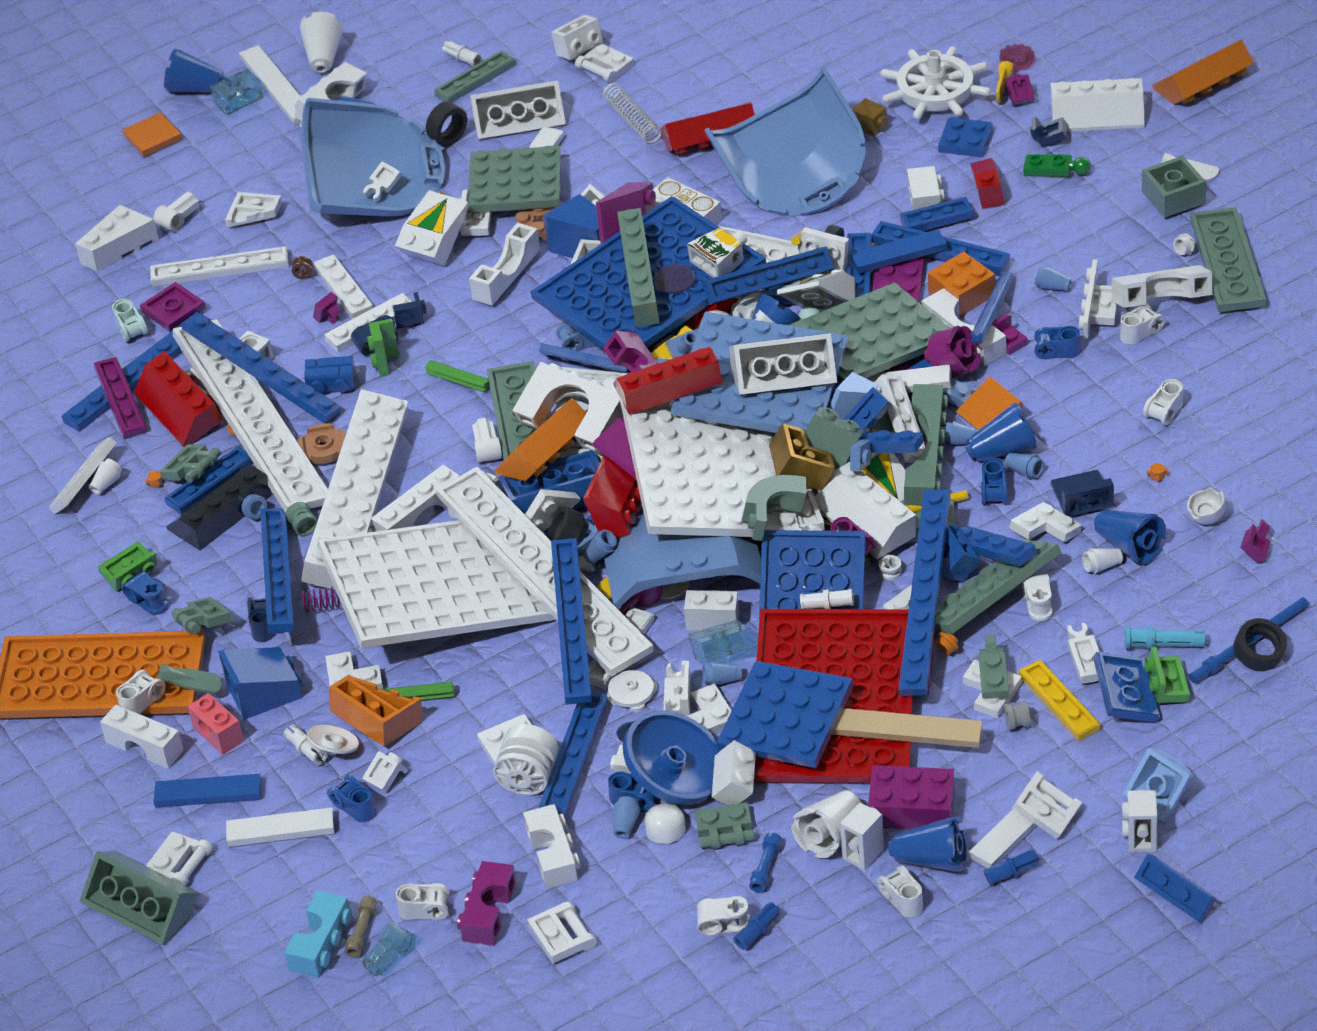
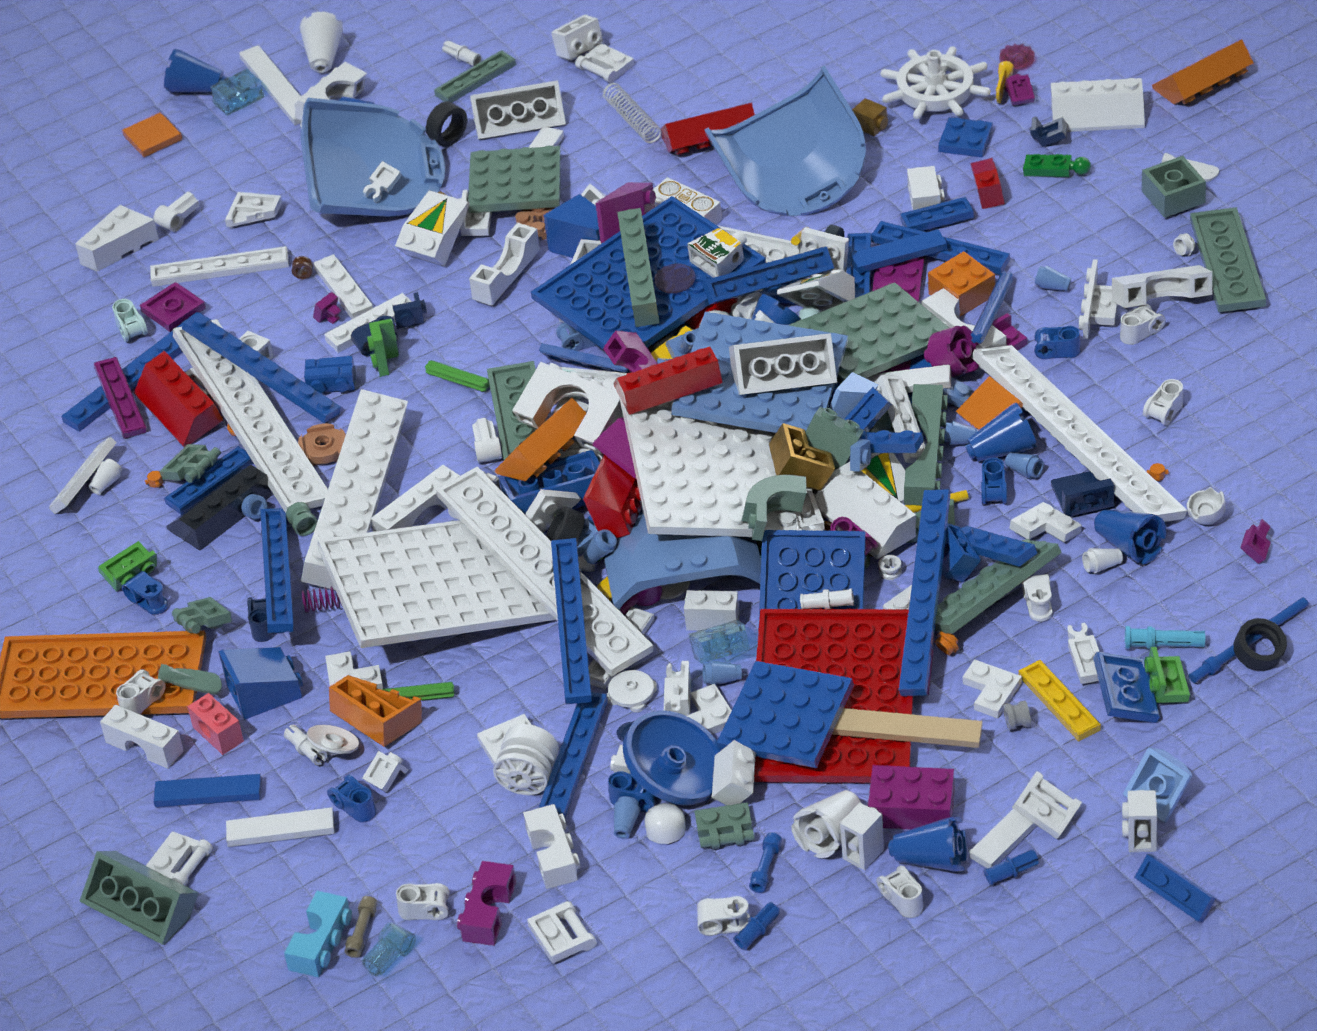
(993, 670): sand green hinge -> none
(1078, 432): none -> white plate

